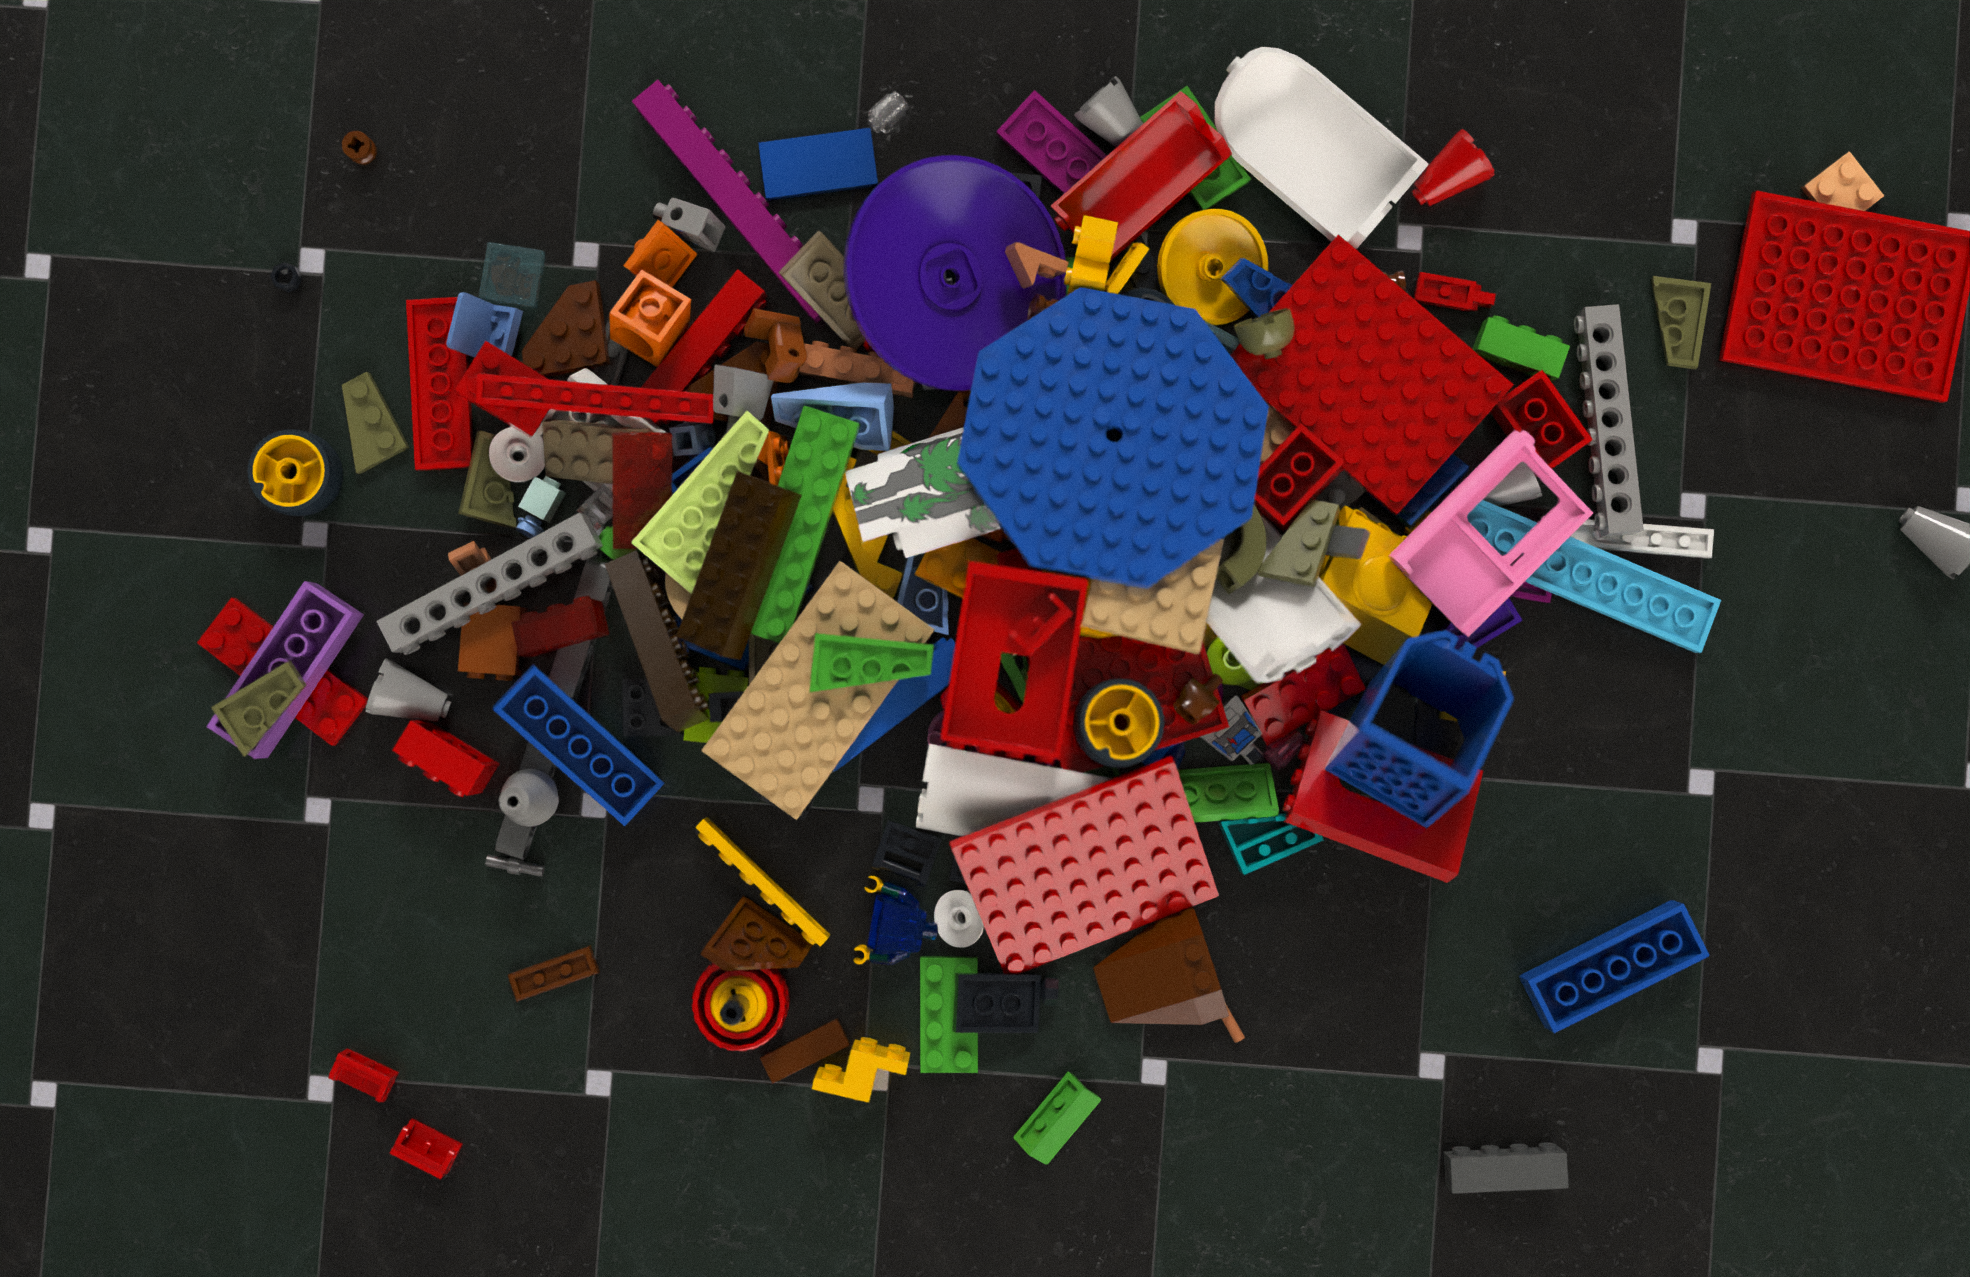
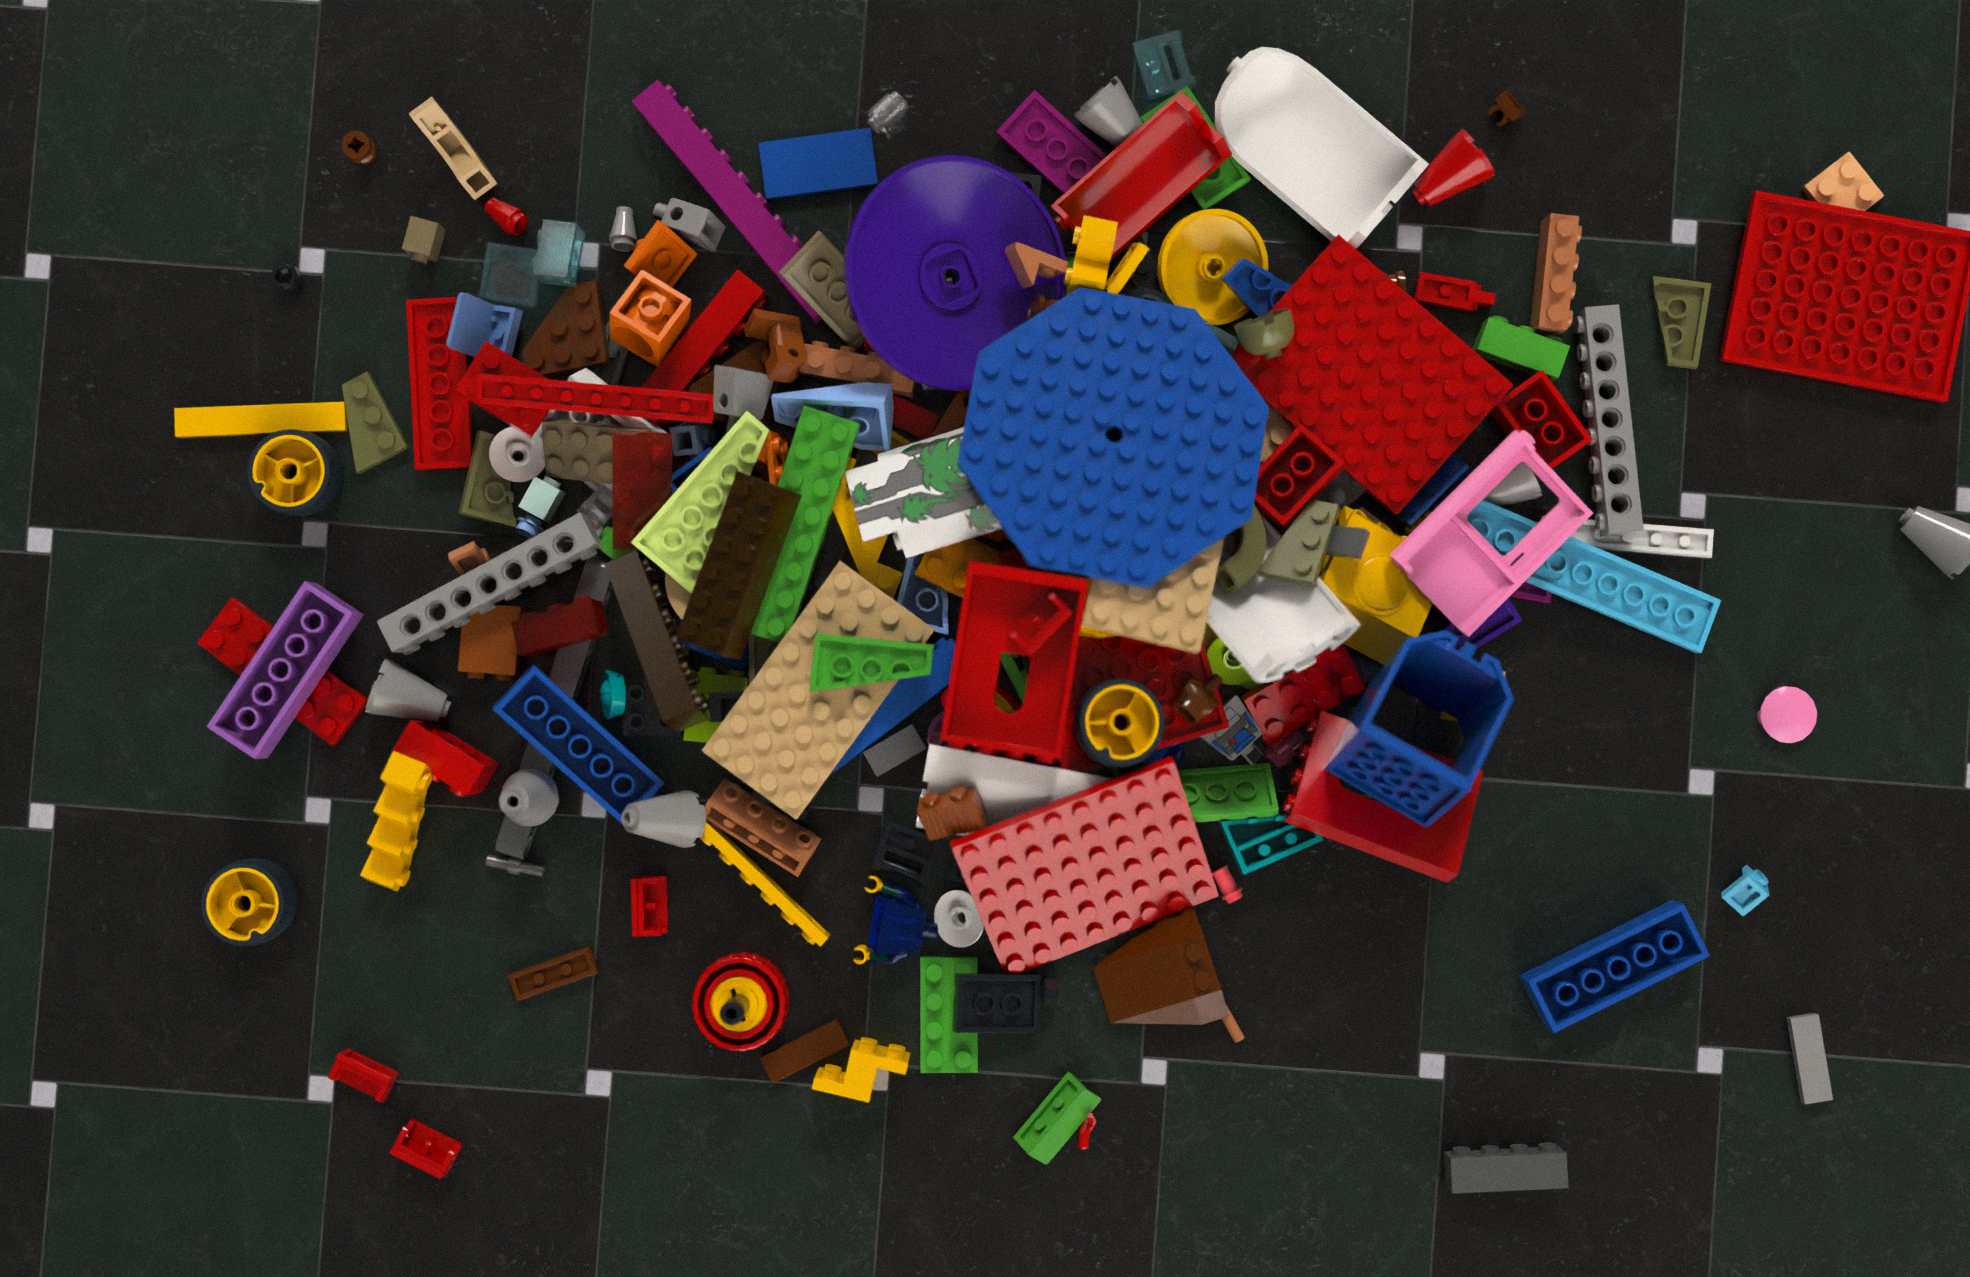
(259, 705): olive wing -> none
(260, 419): none -> yellow tile
(271, 897): none -> yellow wheel
(398, 823): none -> yellow brick
(423, 240): none -> dark tan brick
(453, 148): none -> tan arch
(506, 216): none -> red cone
(558, 253): none -> clear light blue brick
(612, 694): none -> teal hat
(623, 231): none -> light grey cone
(649, 905): none -> red hinge
(667, 818): none -> light grey cone
(755, 940): reddish brown plate -> none
(761, 827): none -> nougat brick
(894, 750): none -> light grey tile
(913, 418): none -> red tile
(952, 812): none -> dark orange brick
(1085, 1130): none -> red piece
(1155, 66): none -> clear light blue plate
(1227, 884): none -> coral pin
(1509, 106): none -> reddish brown tile
(1555, 274): none -> nougat brick
(1747, 891): none -> medium azure bracket
(1788, 714): none -> bright pink dish
(1809, 1058): none -> light grey tile

